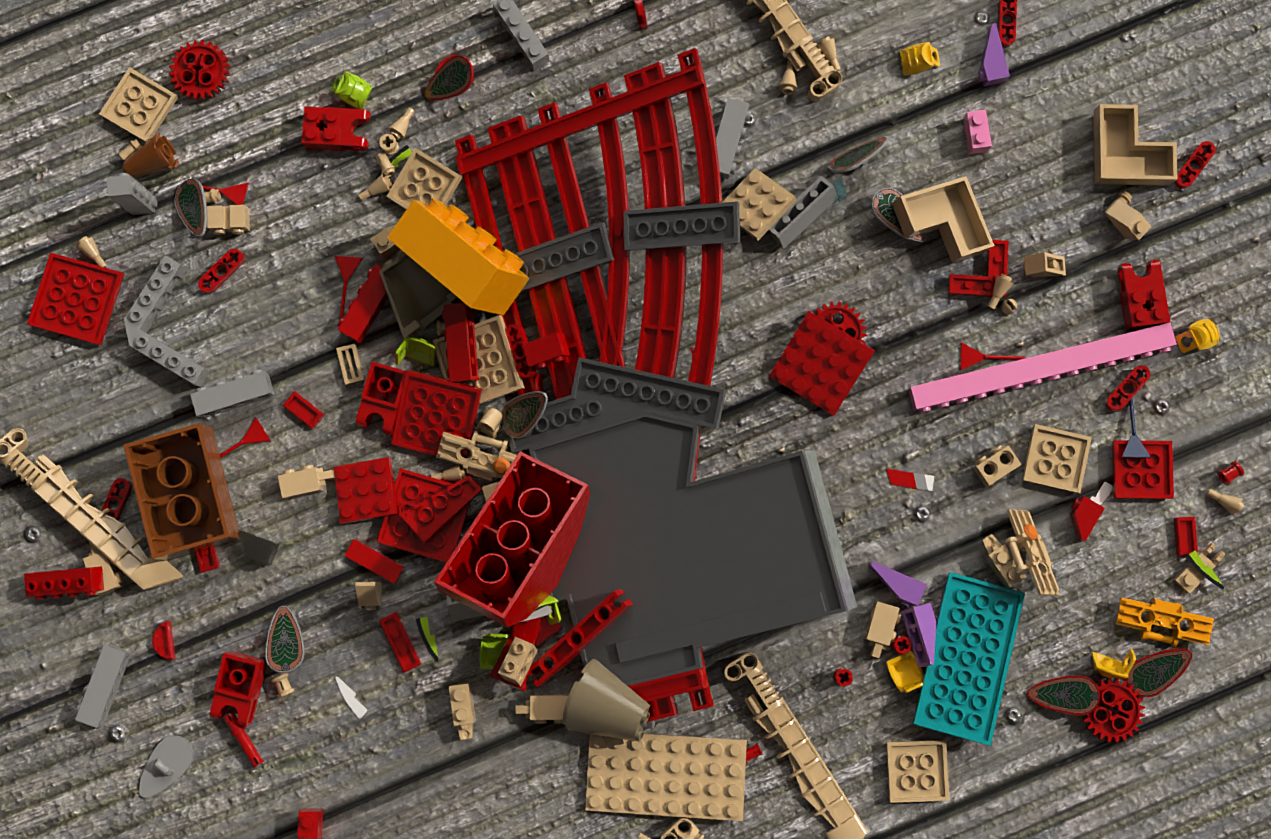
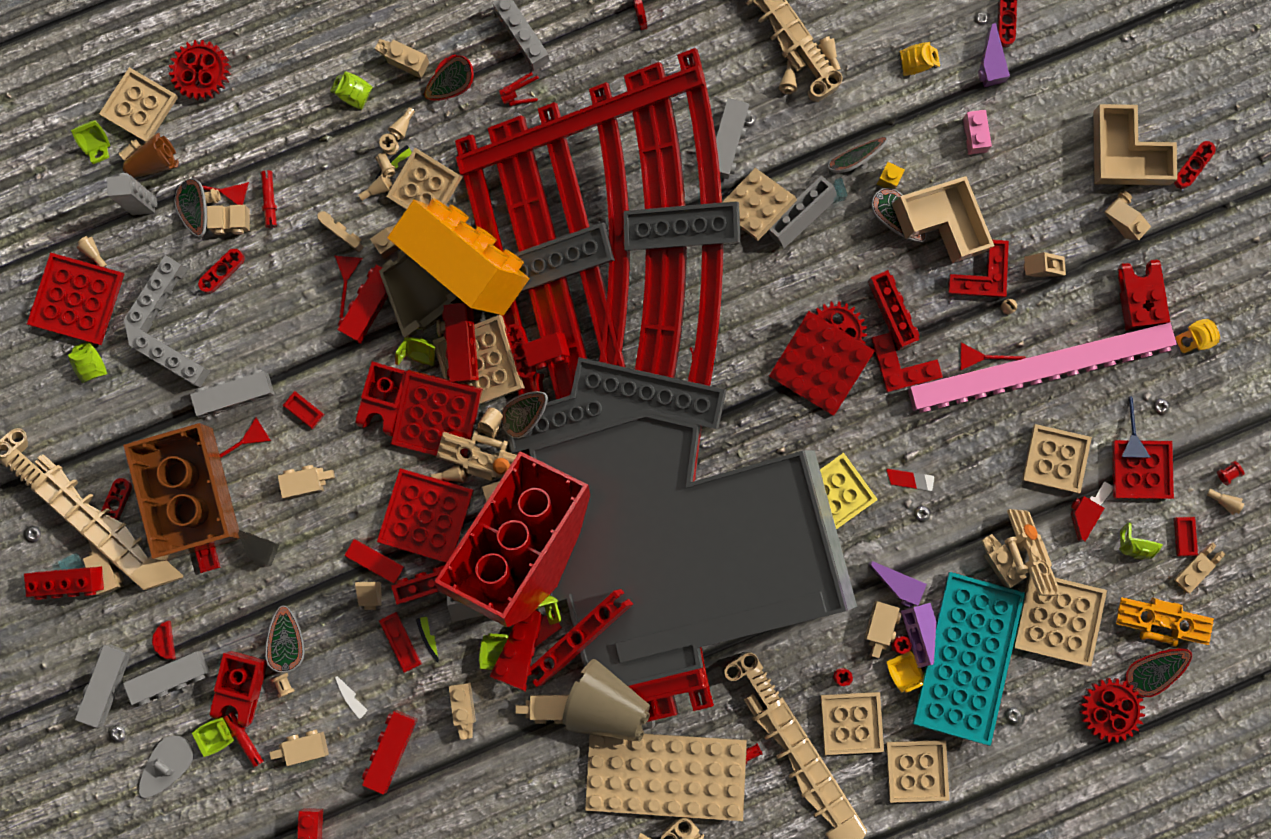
(71, 562): none -> clear light blue tile
(86, 362): none -> lime piece
(91, 140): none -> lime piece
(166, 677): none -> light grey brick
(212, 737): none -> lime piece
(268, 199): none -> red pin
(302, 749): none -> tan hinge
(339, 130): red brick -> none
(340, 231): none -> tan hinge
(341, 359): tan tile -> none
(365, 490): red plate -> none
(389, 752): none -> red brick
(403, 57): none -> tan hinge
(416, 588): none -> red brick
(435, 512): red wing -> none
(508, 93): none -> red plant
(517, 661): tan brick -> none
(540, 613): white sticker -> none
(845, 490): none -> light yellow plate
(852, 723): none -> tan plate
(890, 176): none -> yellow brick
(892, 374): none -> red plate
(893, 310): none -> red brick
(998, 468): tan brick -> none
(1001, 286): tan cone -> none
(1061, 624): none -> tan plate
(1066, 694): shield -> none
(1111, 667): yellow piece -> none
(1123, 402): red beam -> none
(1137, 547): none -> lime piece
(1206, 571): sticker -> none

